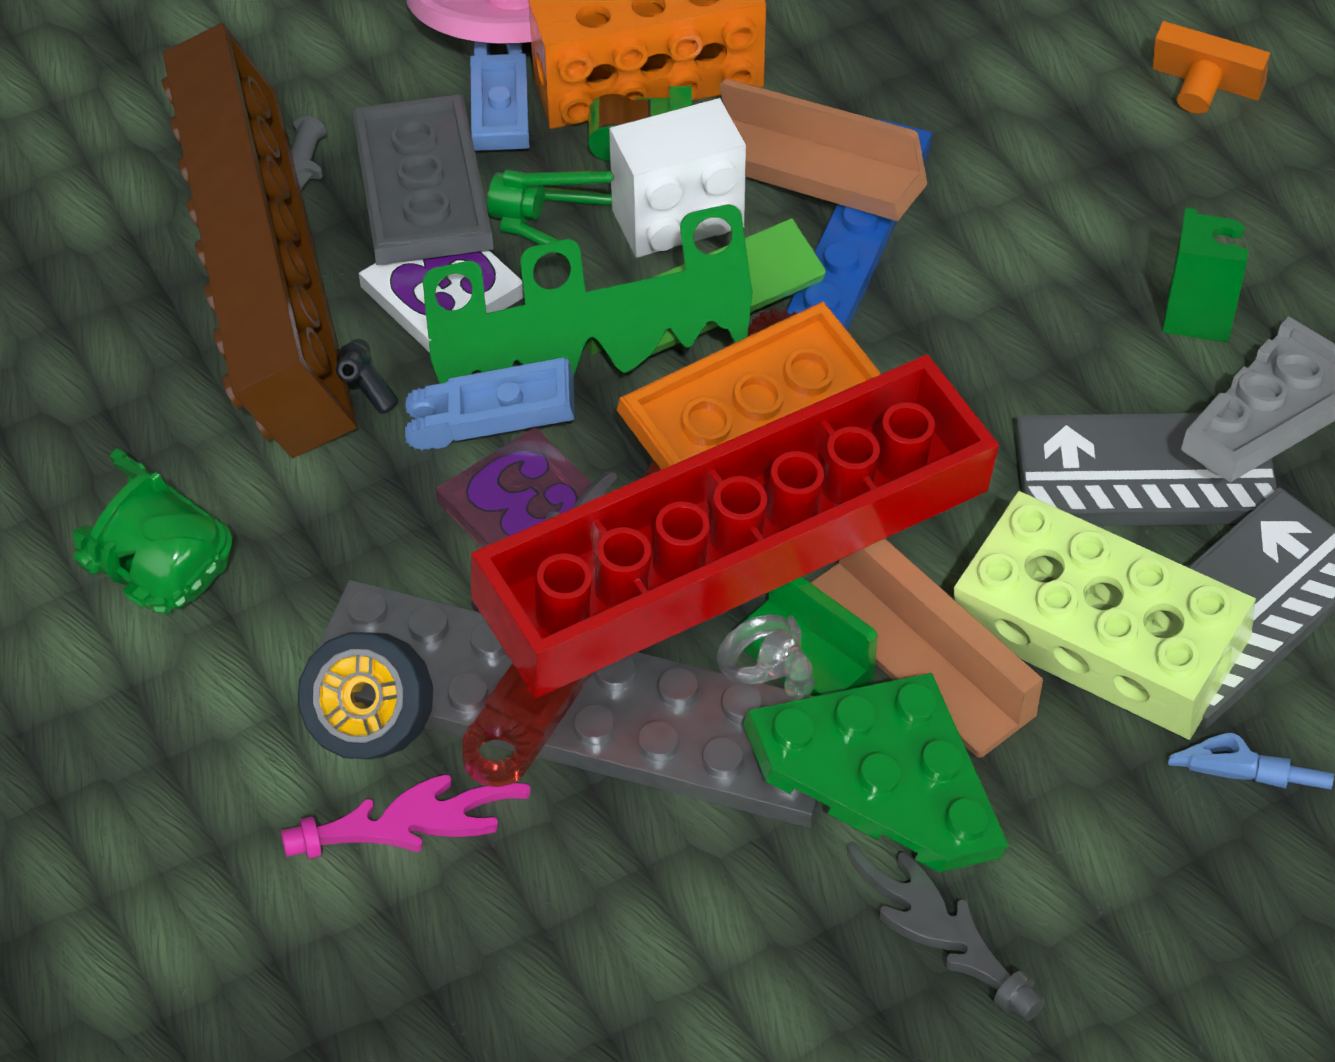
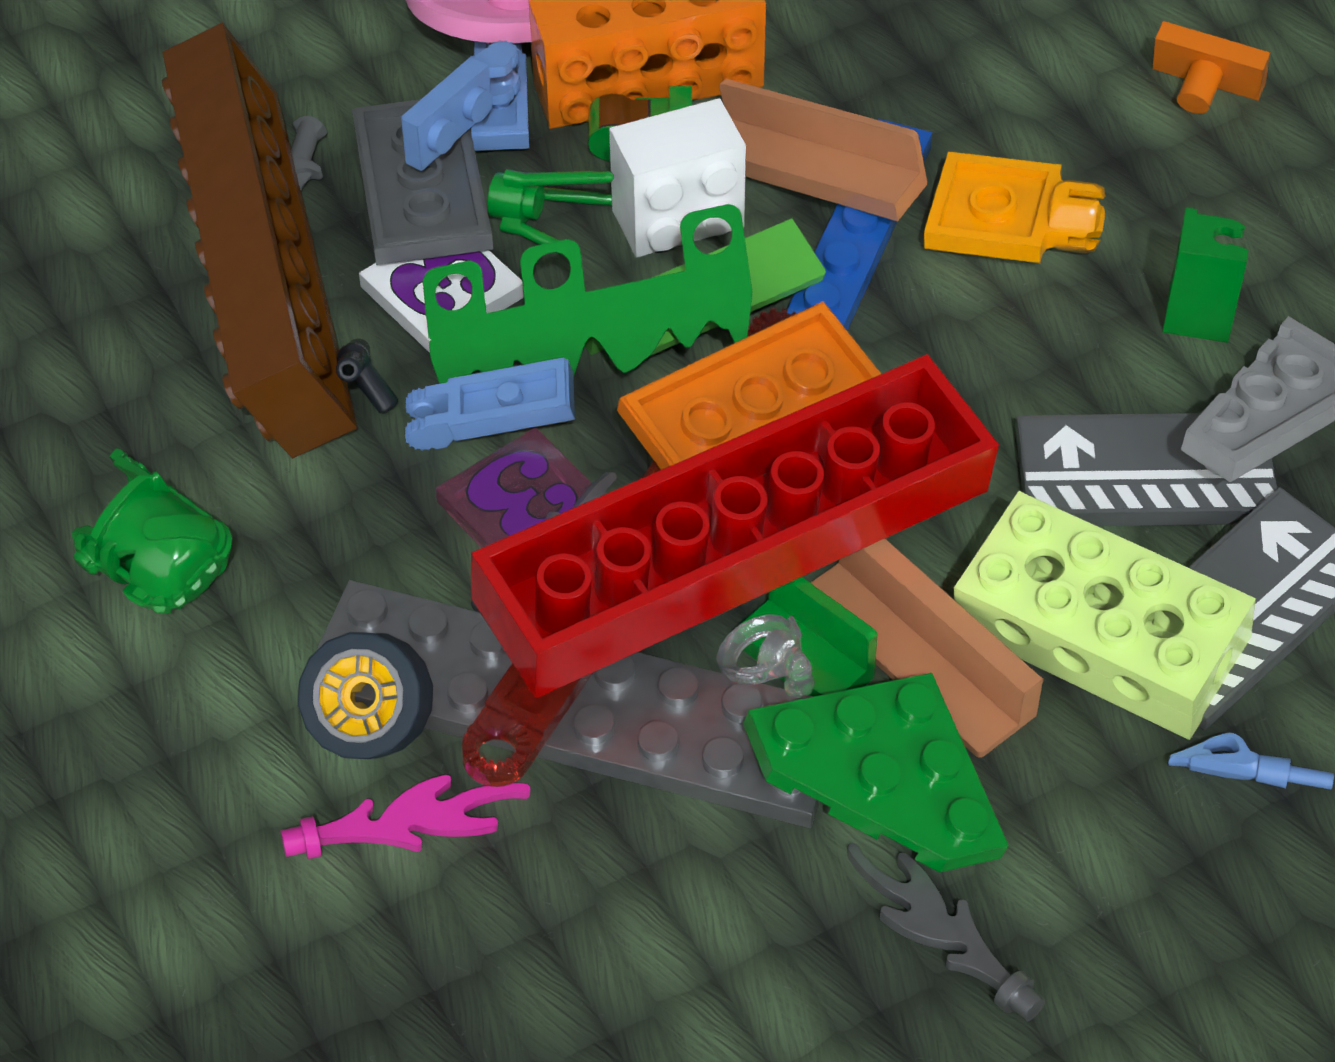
(459, 103): none -> medium blue hinge
(1012, 209): none -> light orange plate

